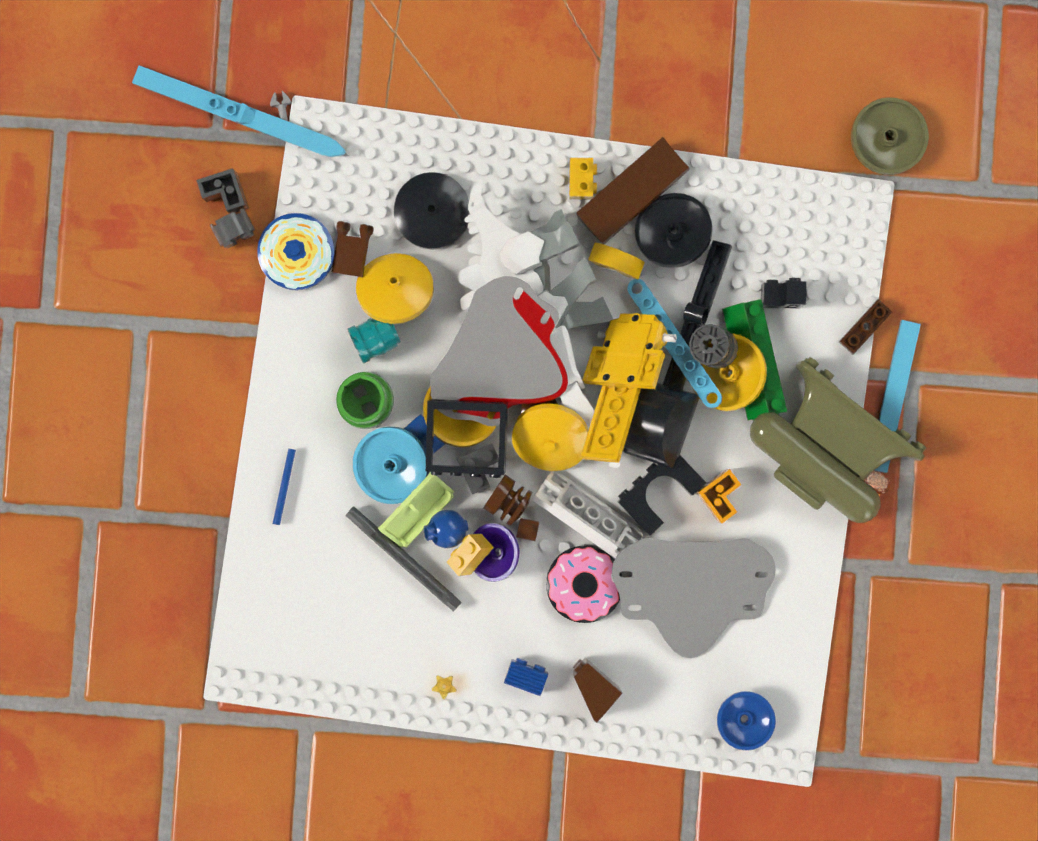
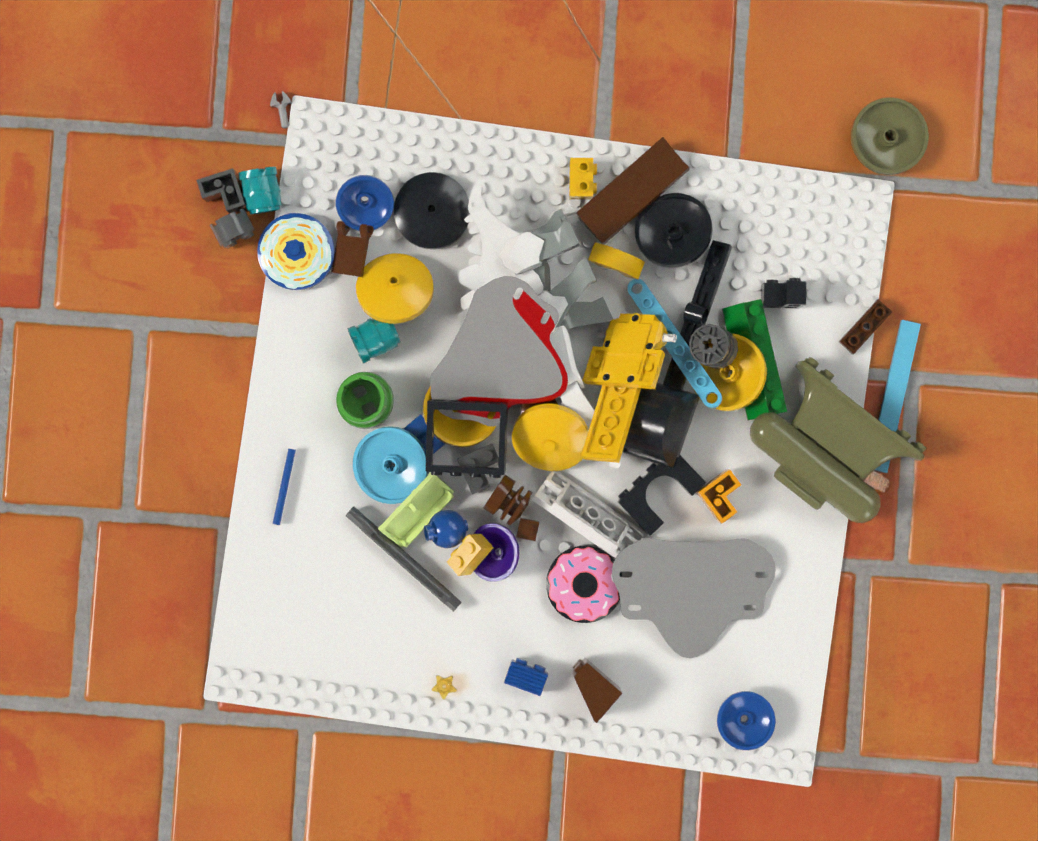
(237, 112): medium azure piece -> none
(260, 190): none -> teal piece
(355, 211): none -> blue dish

